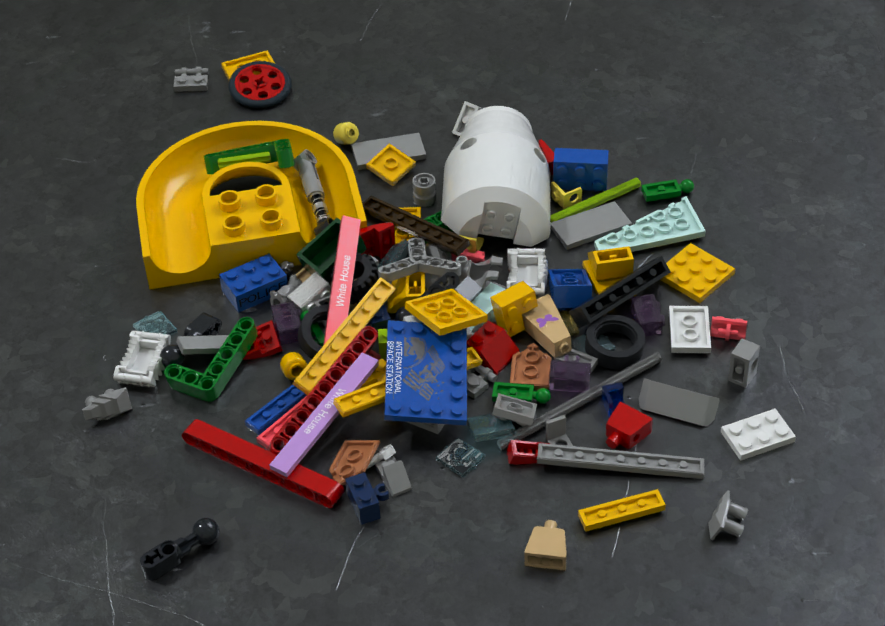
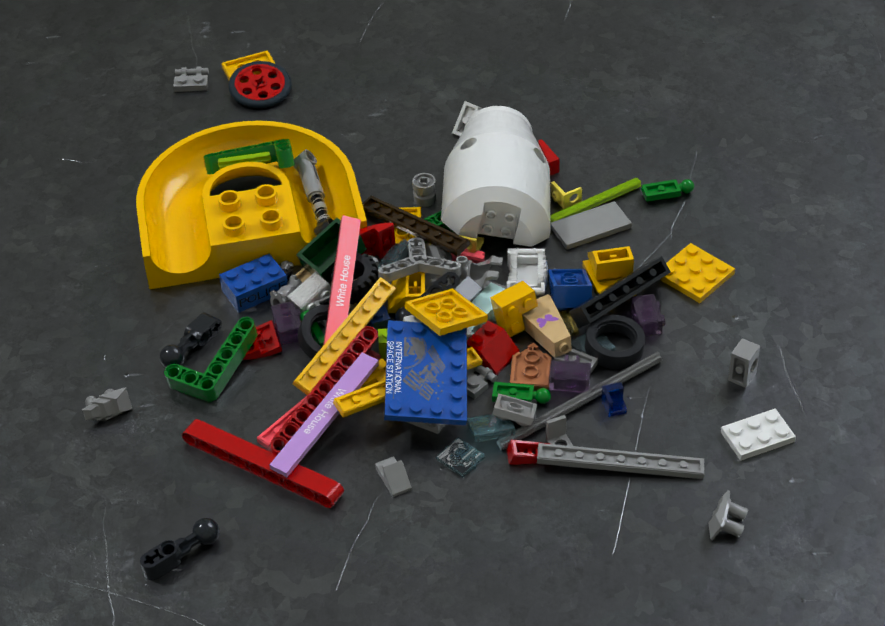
(143, 360): white piece -> none
(155, 324): clear light blue piece -> none
(200, 344): light grey tile -> none
(274, 409): blue tile -> none
(292, 365): yellow head -> none
(346, 133): light yellow head -> none
(353, 459): nougat tile -> none
(365, 498): dark blue brick -> none
(384, 453): white bar -> none
(391, 164): yellow tile -> none
(408, 144): light grey tile -> none
(546, 547): tan torso -> none
(581, 169): blue brick -> none
(621, 510): yellow plate -> none
(627, 427): red torso -> none
(656, 229): light aqua wing -> none
(678, 403): light grey piece -> none
(689, 329): white plate -> none
(728, 328): coral hips -> none

